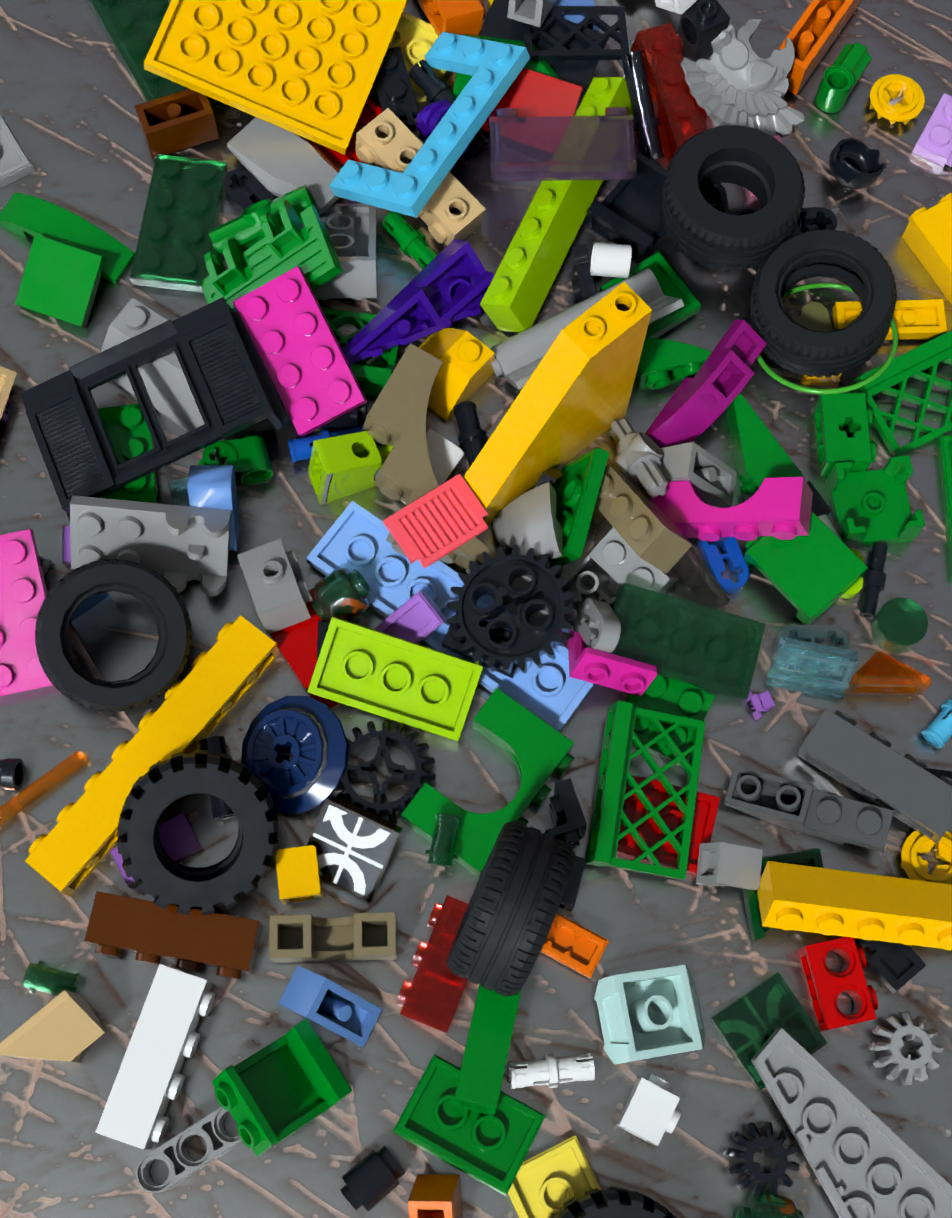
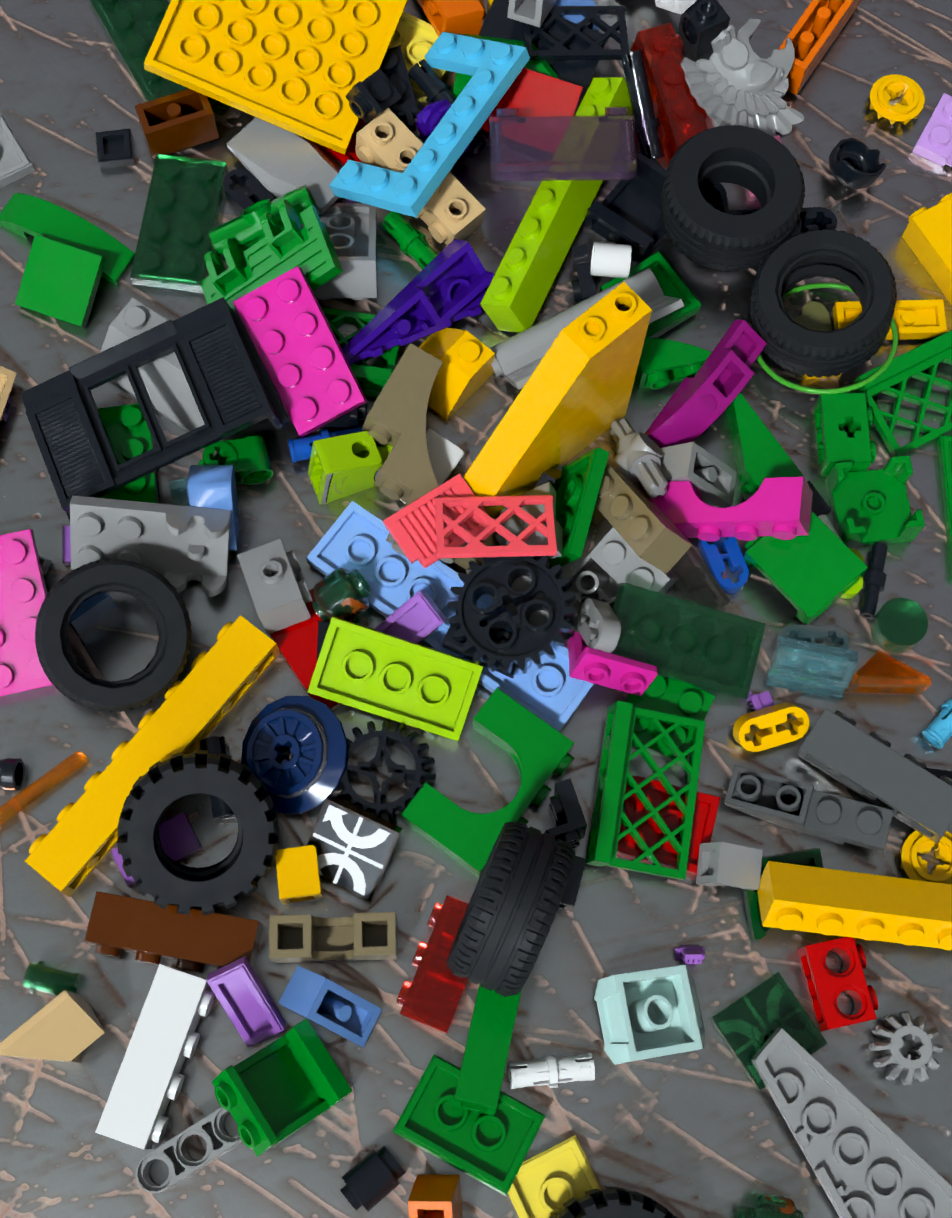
(115, 148): none -> black tile
(246, 1001): none -> medium lavender tile
(372, 96): none -> black bracket
(444, 840): clear green pin -> none
(472, 436): black pin -> none
(475, 547): none -> coral window
(574, 945): orange plate -> none
(650, 1110): white brick -> none
(690, 954): none -> medium lavender piece
(772, 1148): black gear -> none
(773, 735): none -> yellow beam
(842, 77): green piece -> none
(892, 962): black plate -> none

